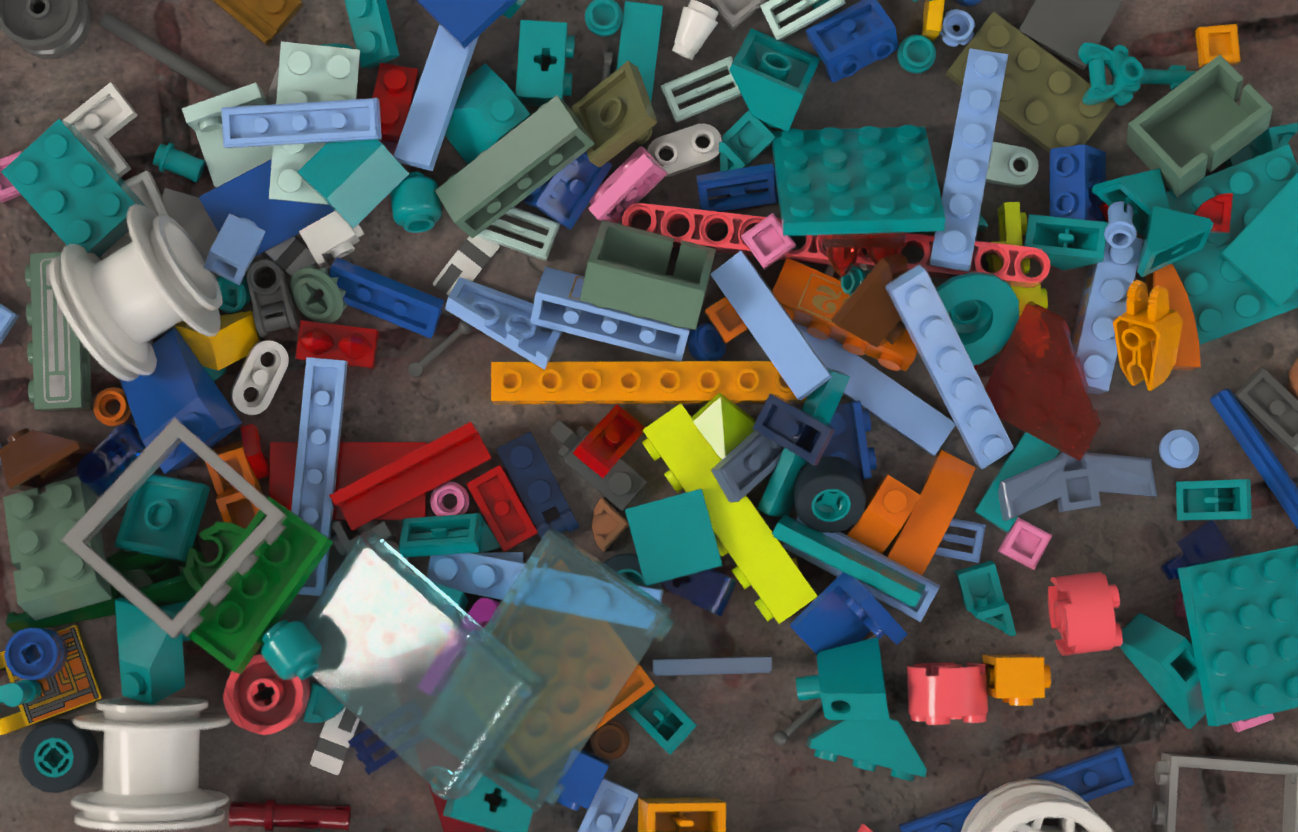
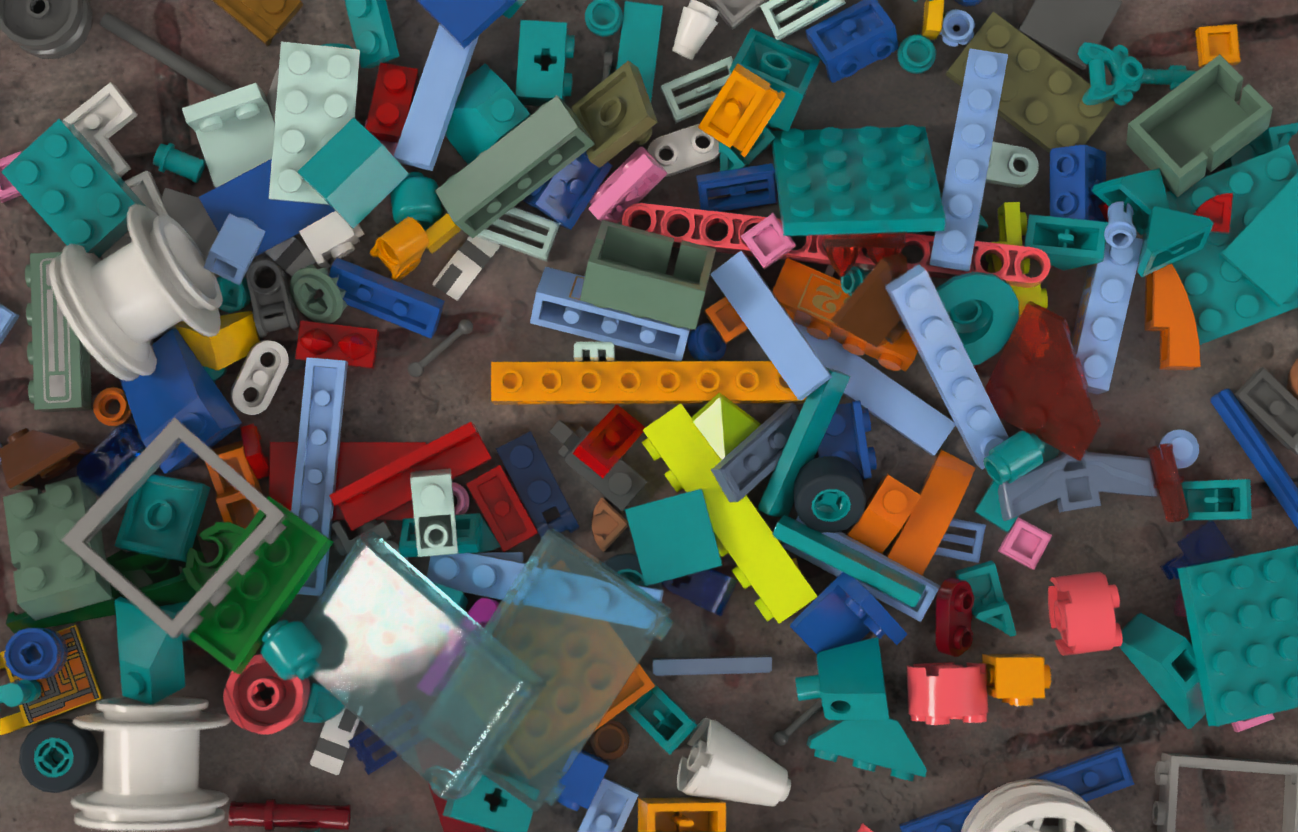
(301, 123): light blue tile -> none
(401, 247): none -> light orange piece
(434, 512): none -> light aqua slope
(441, 232): none -> yellow tile
(503, 319): light blue wing -> none
(594, 351): none -> light aqua tile
(730, 768): none -> white cone
(741, 110): none -> light orange plate
(794, 428): dark blue slope -> none
(954, 617): none -> dark red plate
(1014, 457): none -> teal brick
(1147, 336): light orange hinge -> none
(1168, 482): none -> clear red axle

